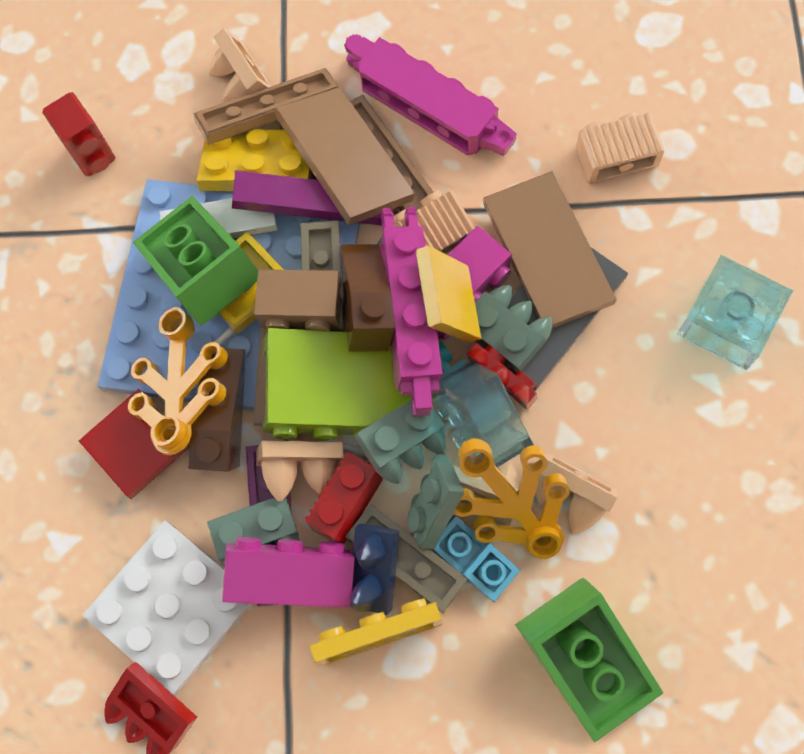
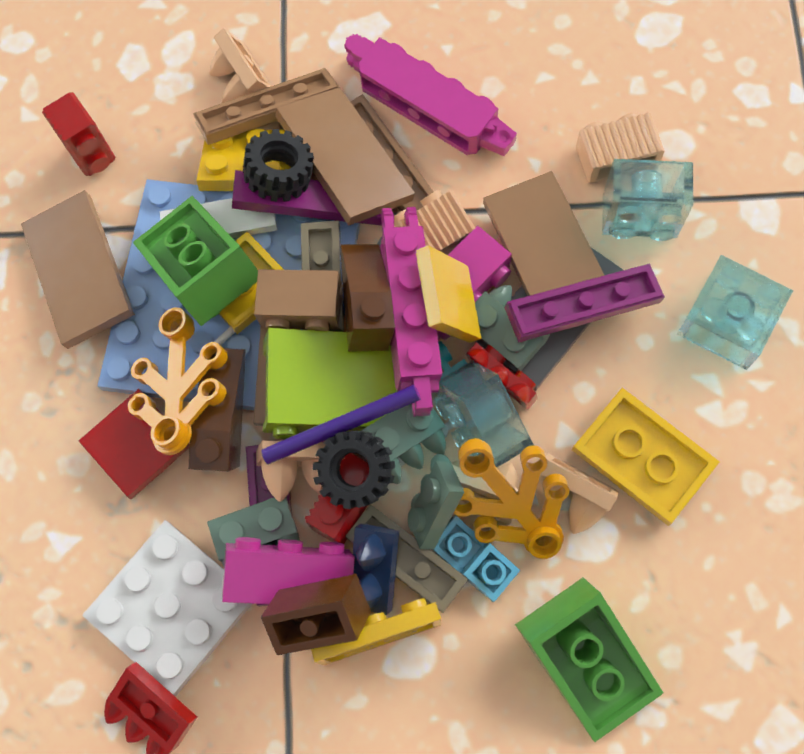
(76, 270): none -> medium nougat tile
(283, 149): none -> black tyre
(316, 615): none -> reddish brown brick
(329, 469): none -> black tyre
(341, 424): none -> dark purple bar
(583, 302): none -> magenta tile
(645, 456): none -> yellow plate
(647, 198): none -> clear light blue brick

